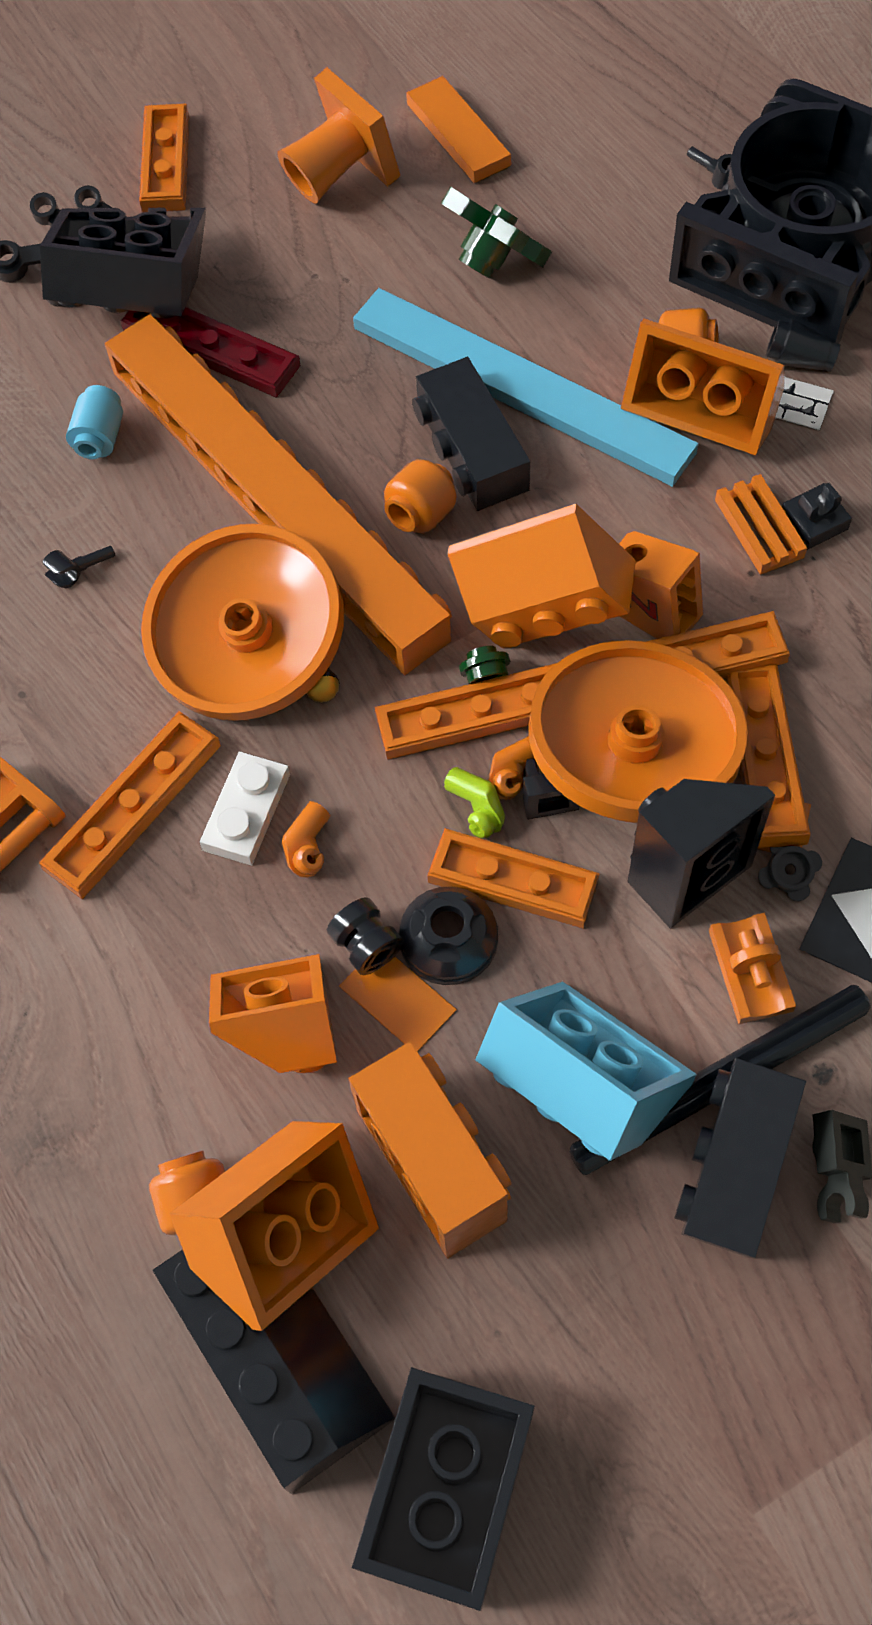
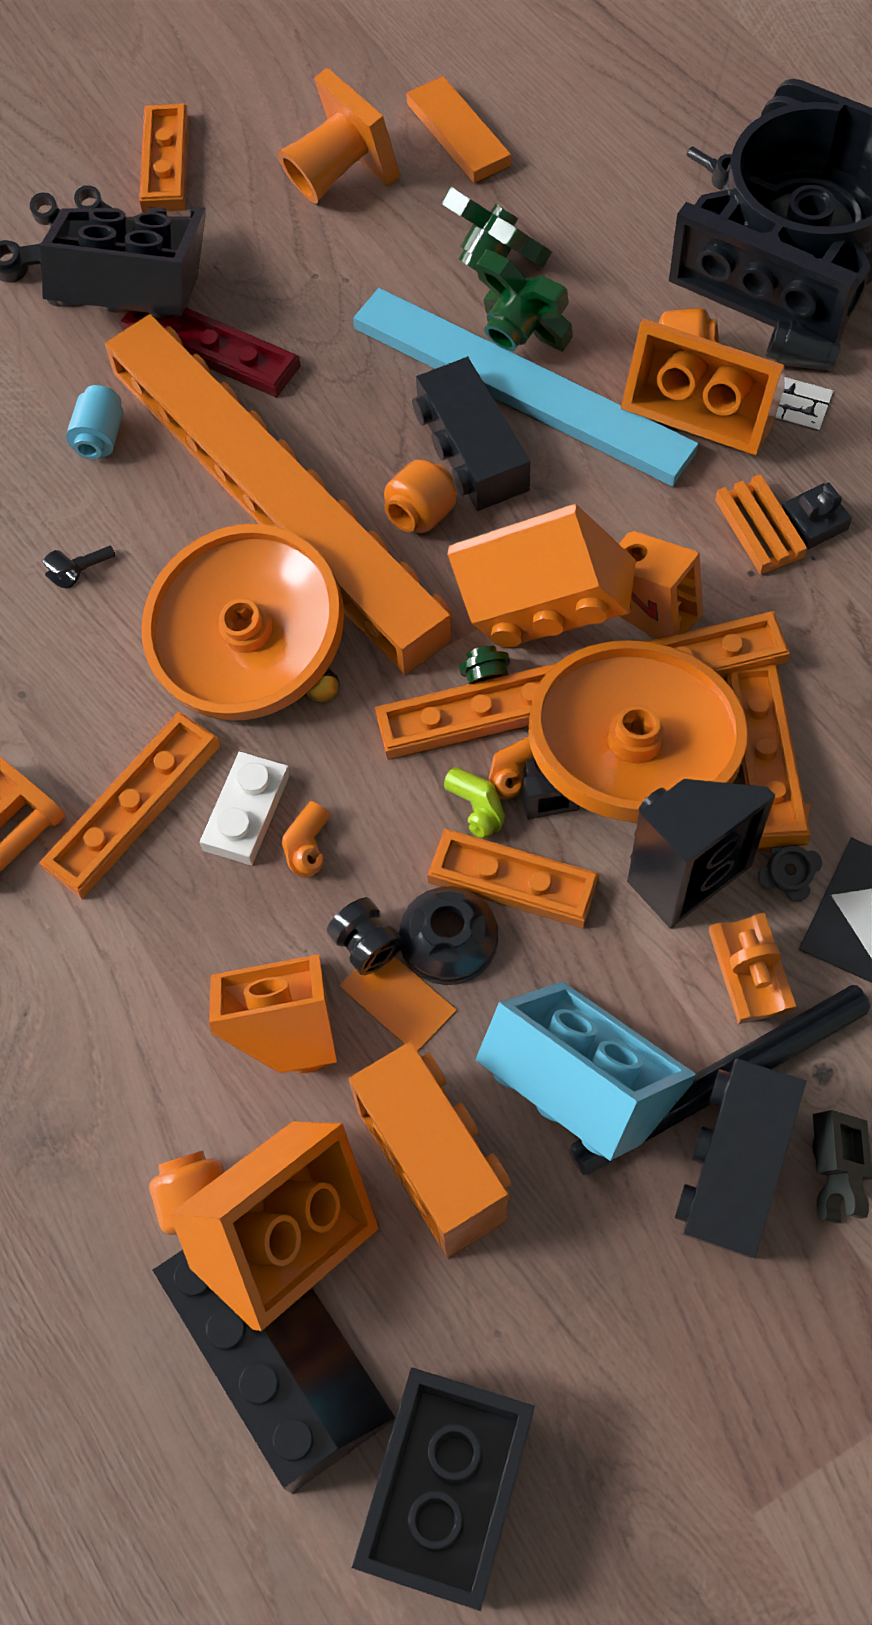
(522, 305): none -> dark green plant

